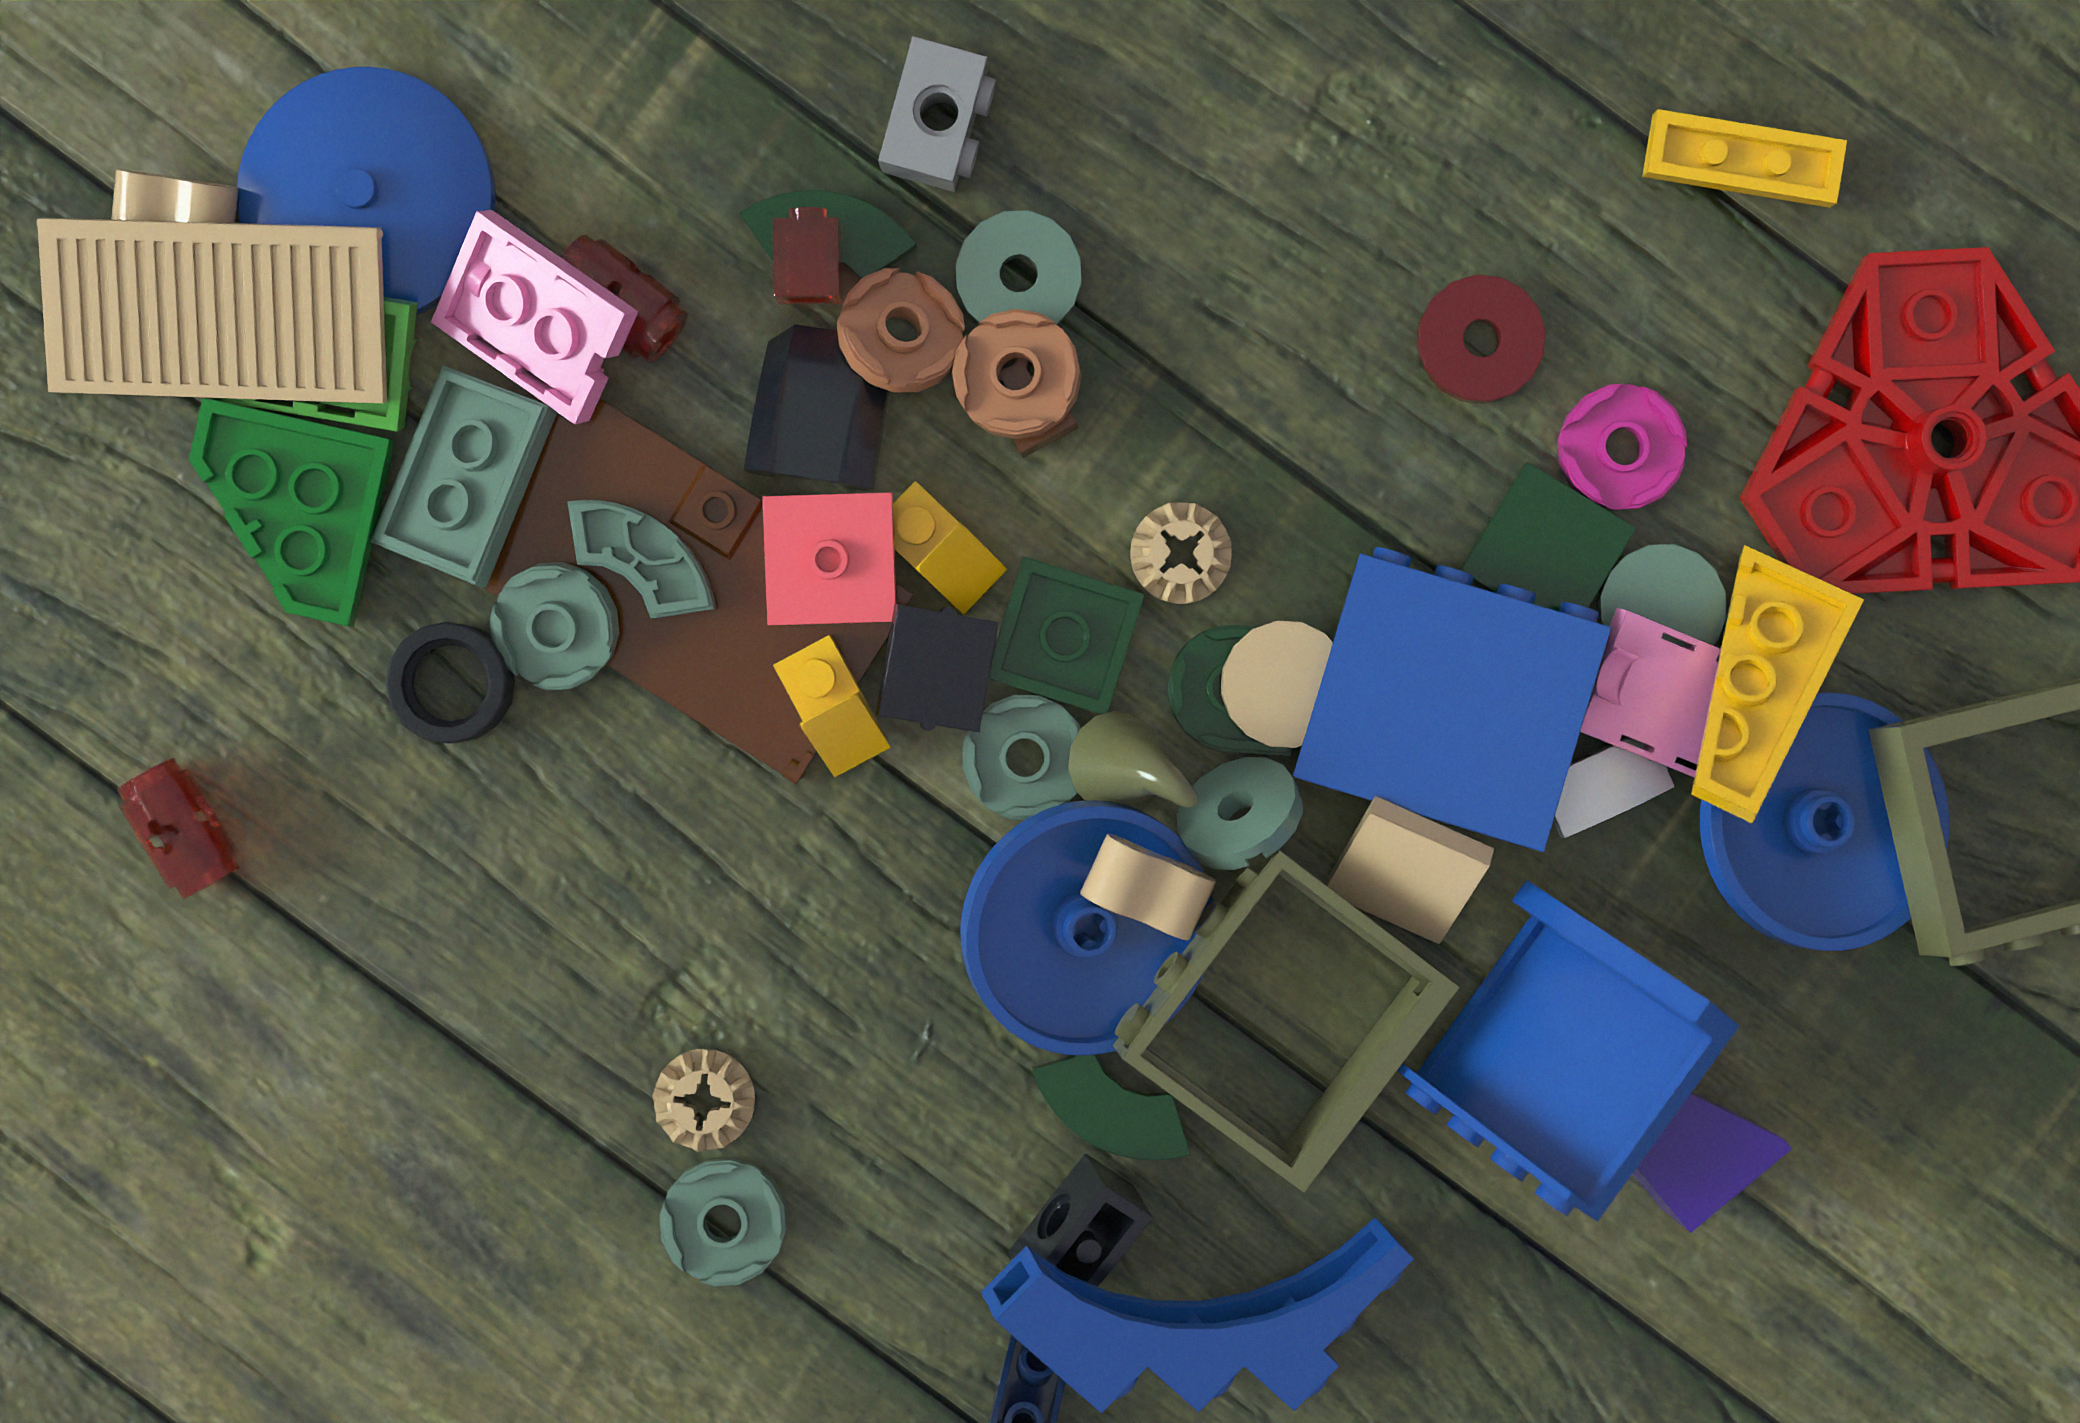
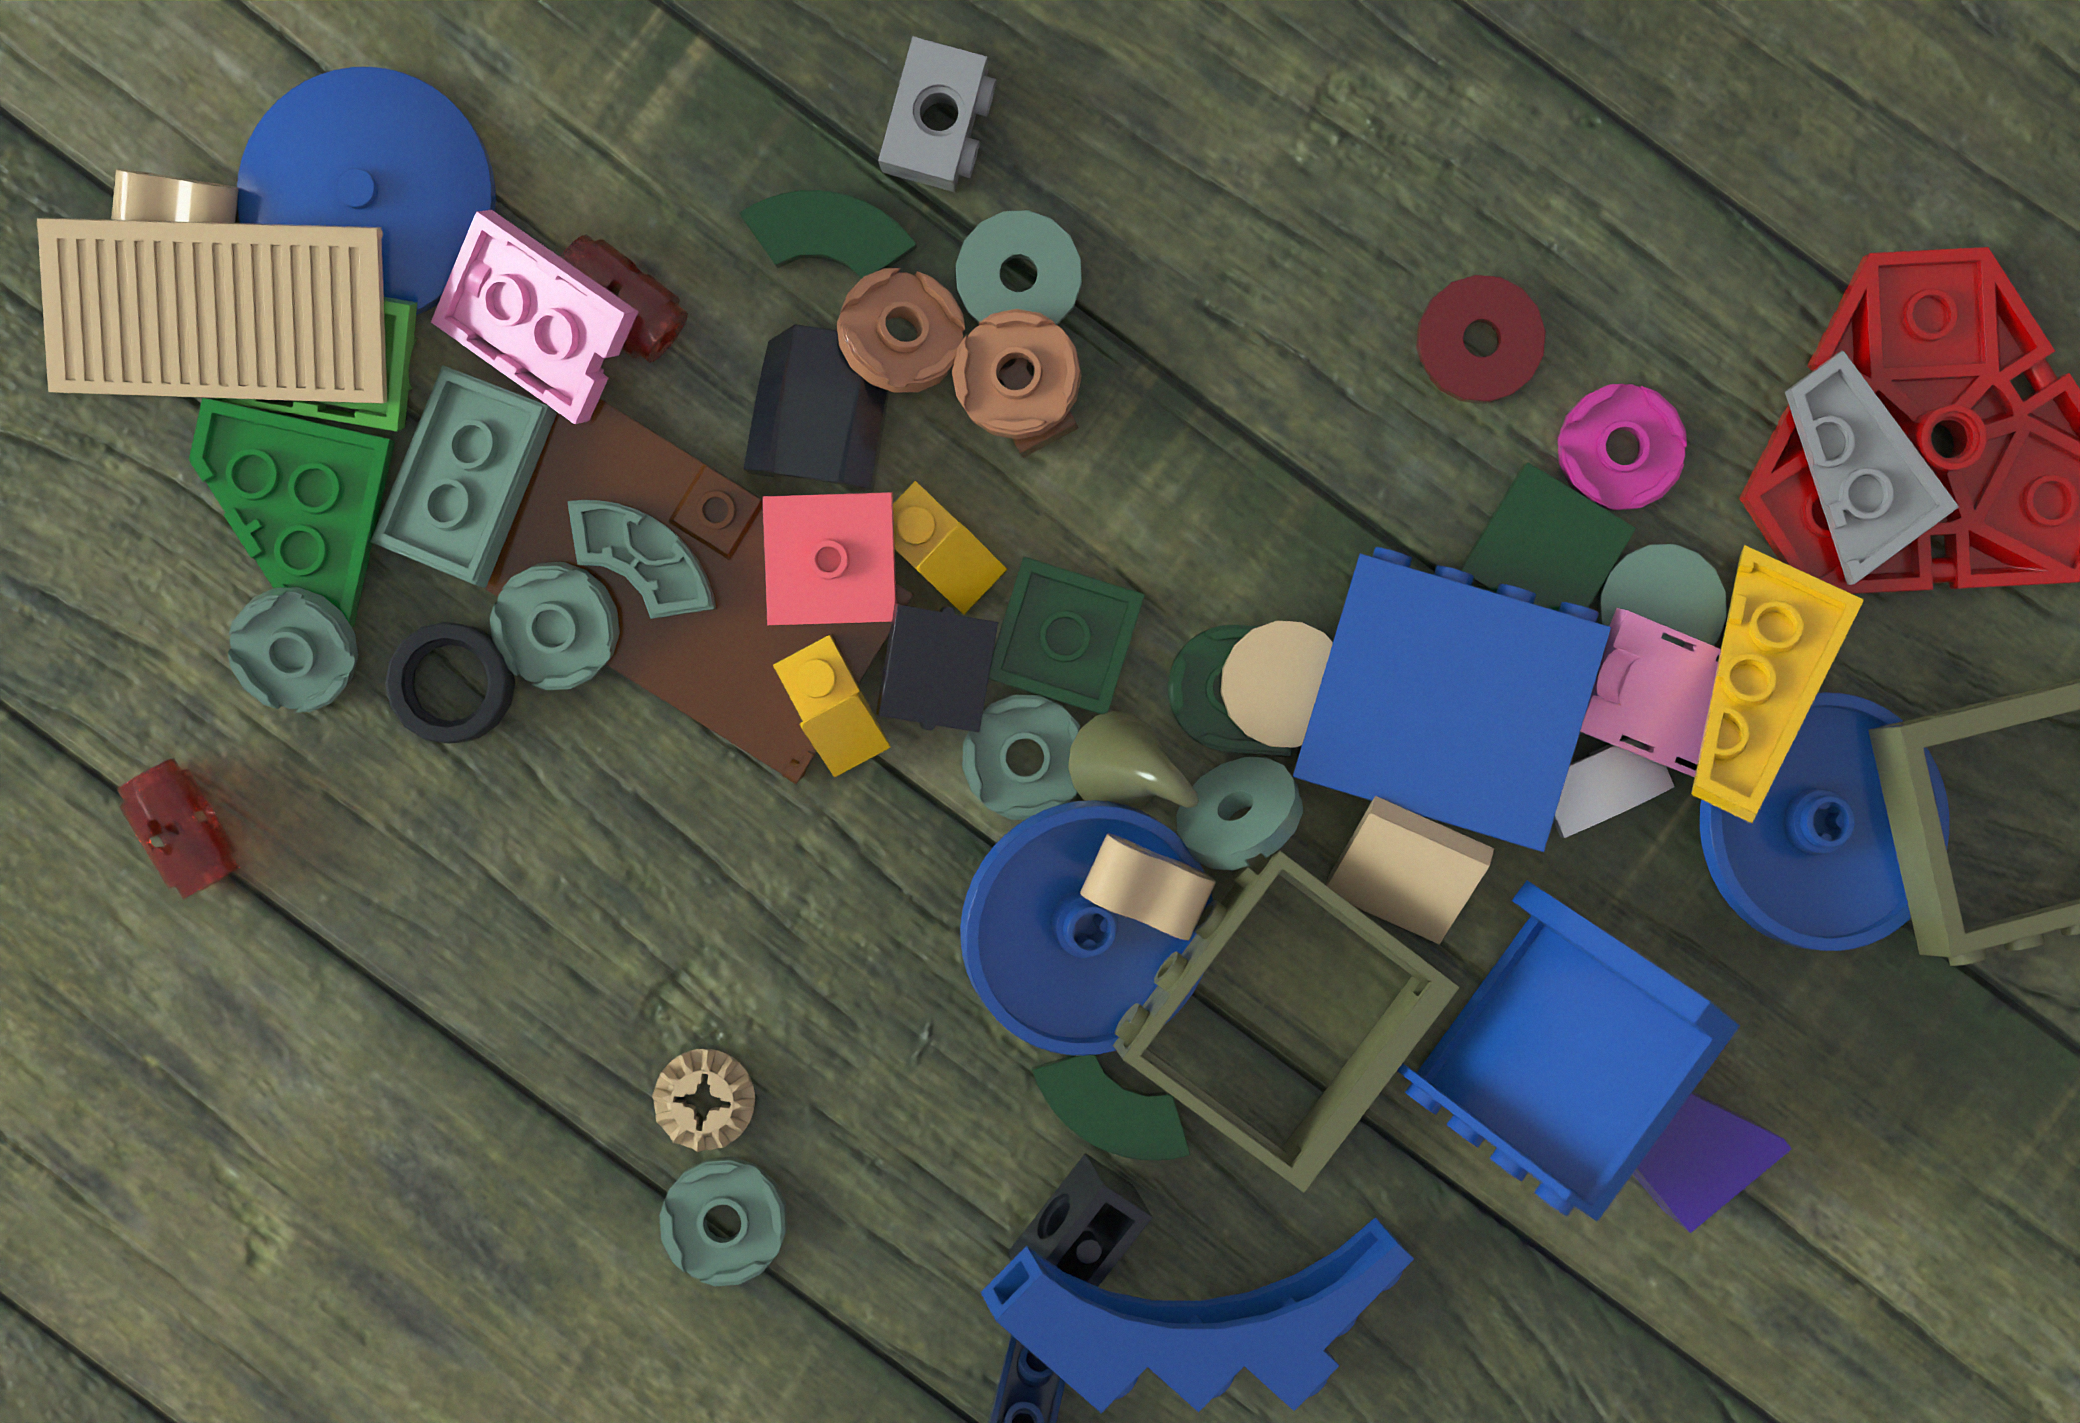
(292, 649): none -> sand green tile
(807, 257): clear red brick -> none
(1181, 583): tan gear -> none
(1744, 158): yellow plate -> none
(1863, 467): none -> light grey wing

